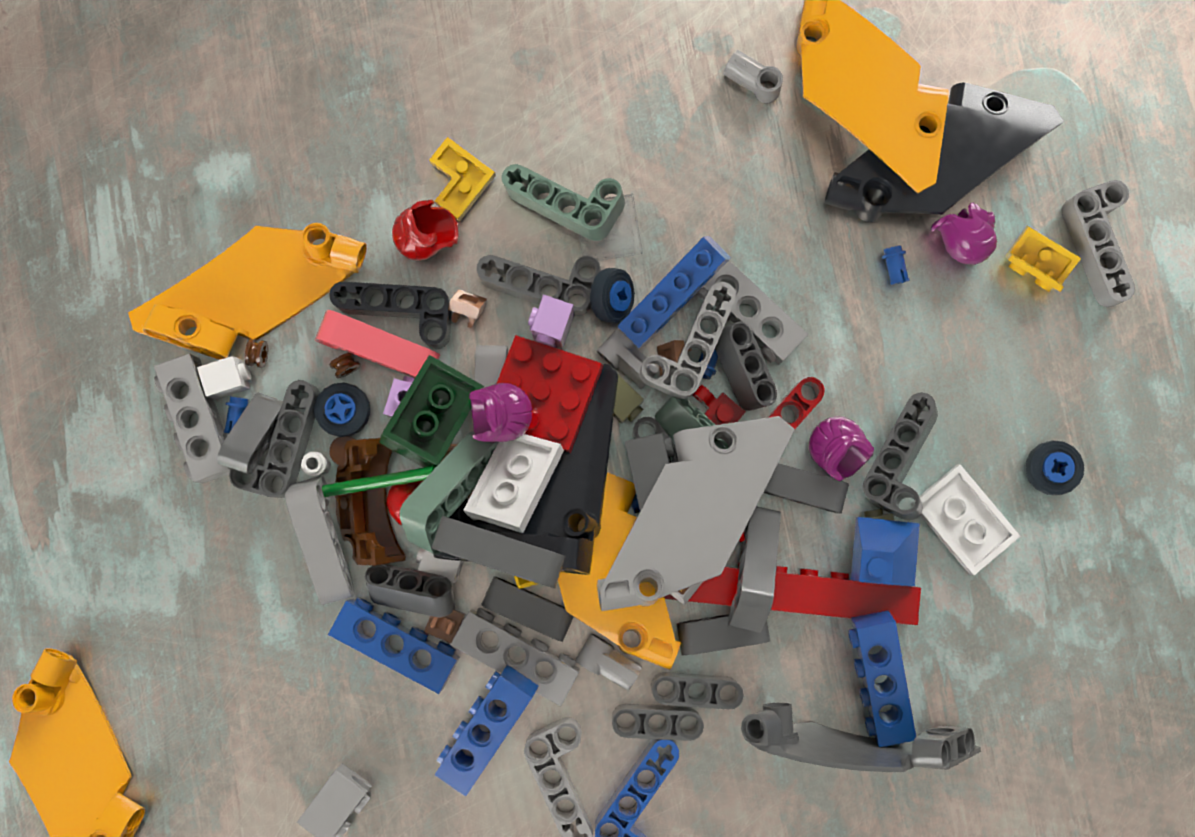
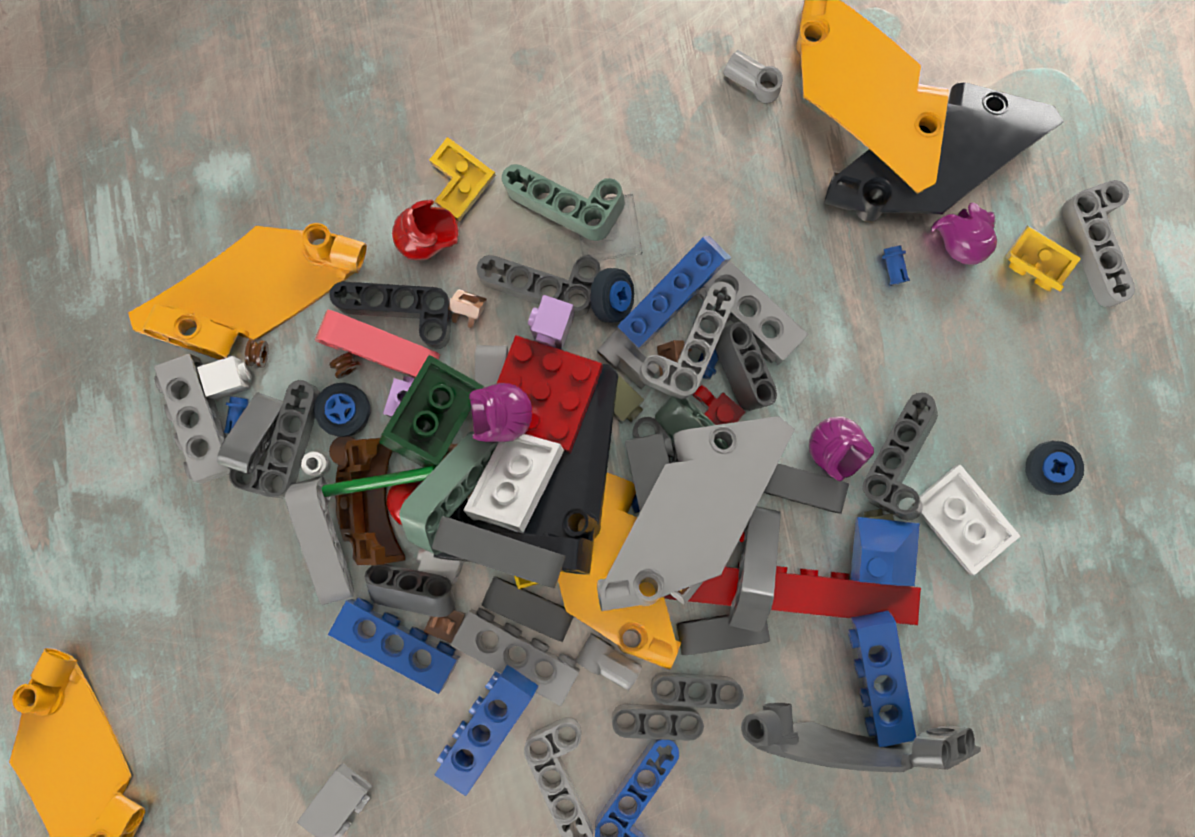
(799, 404): red beam -> none

